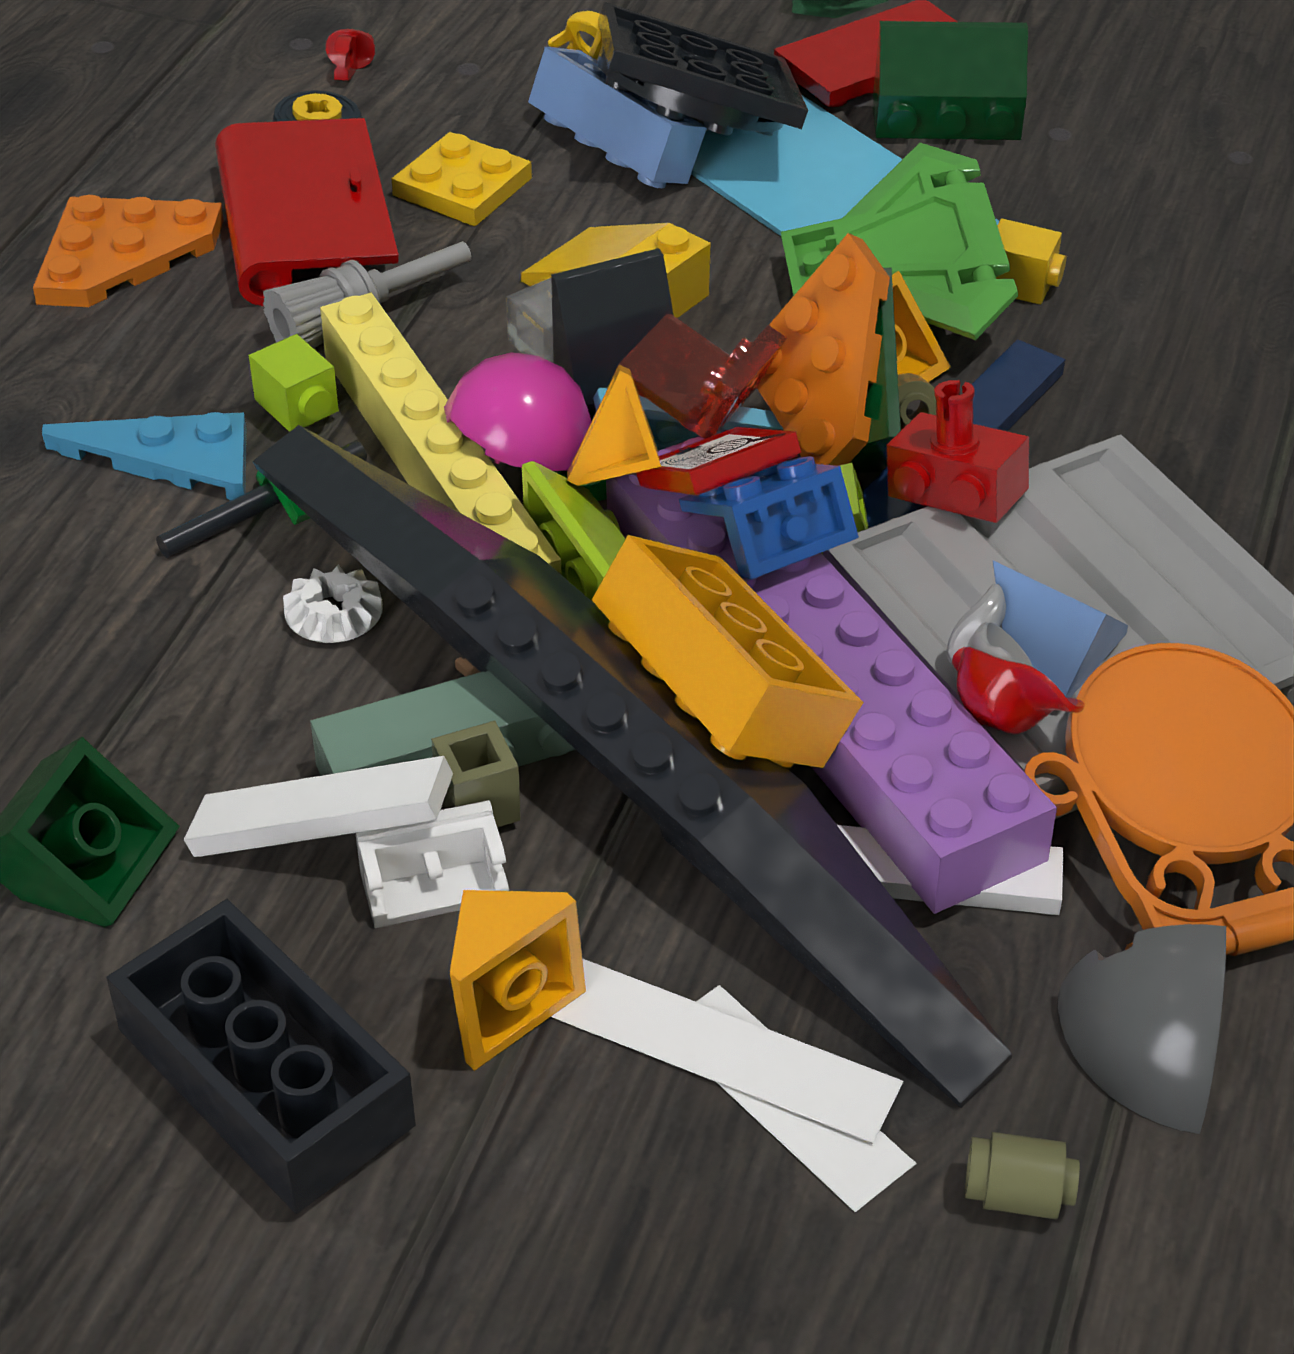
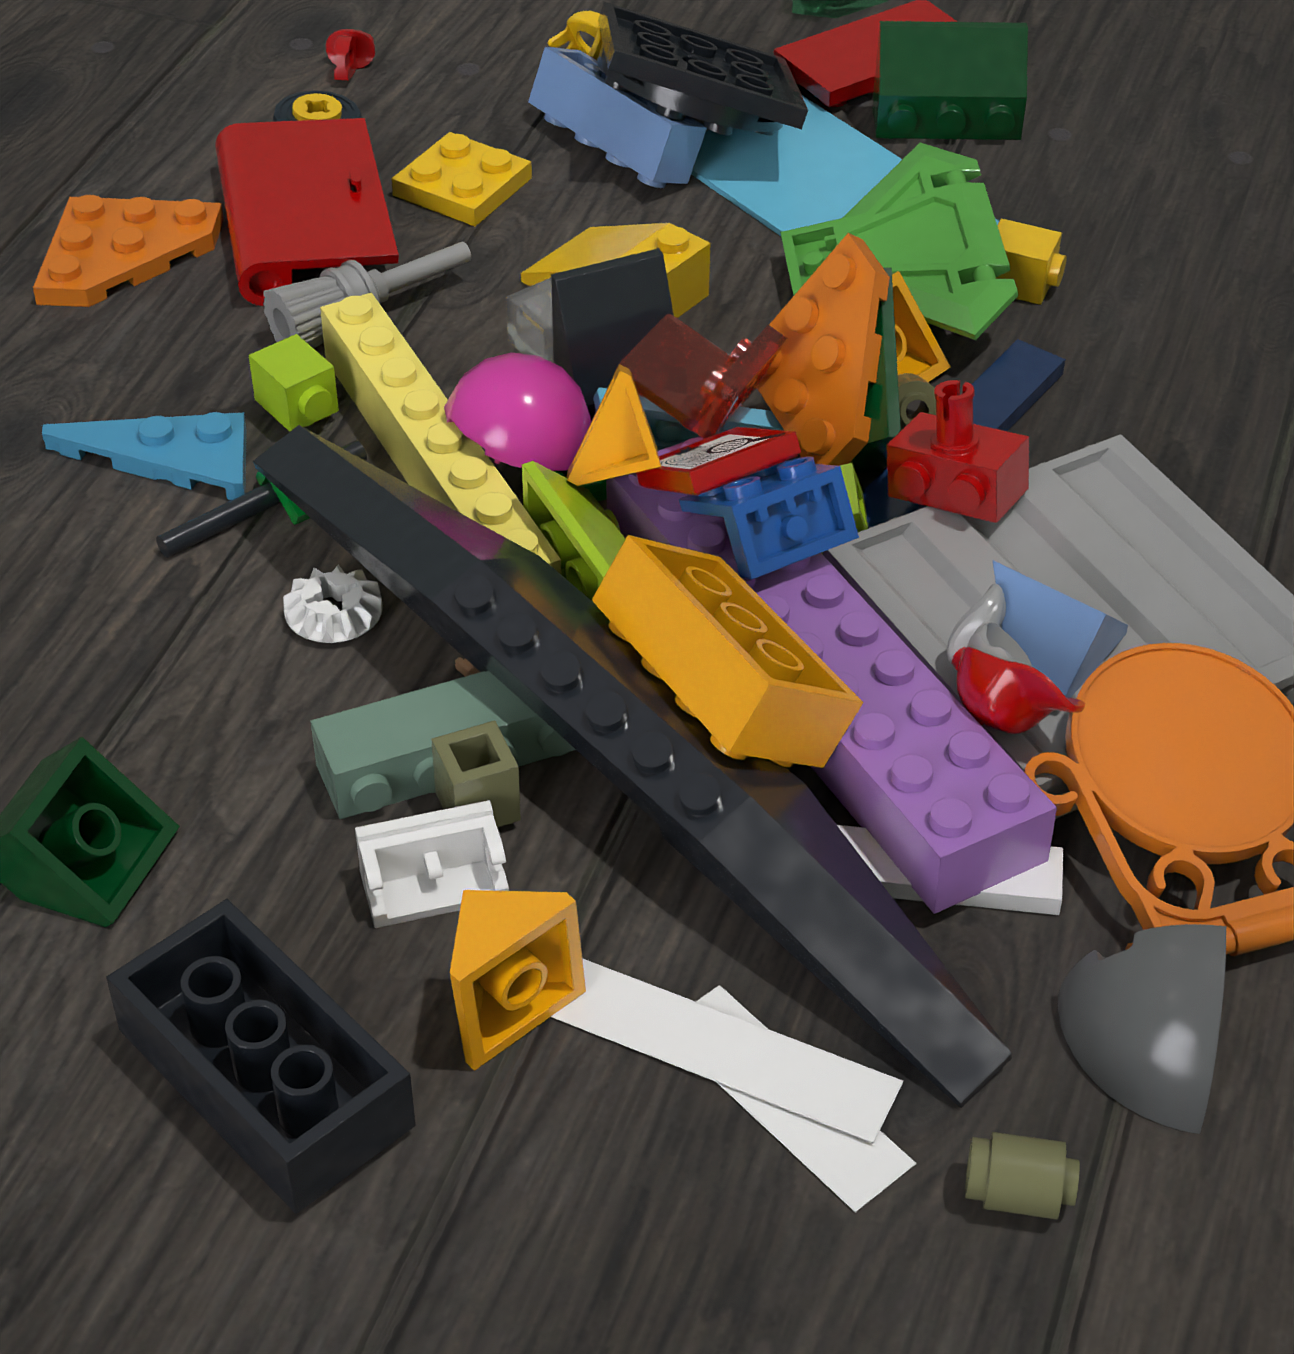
(320, 807): white tile -> none

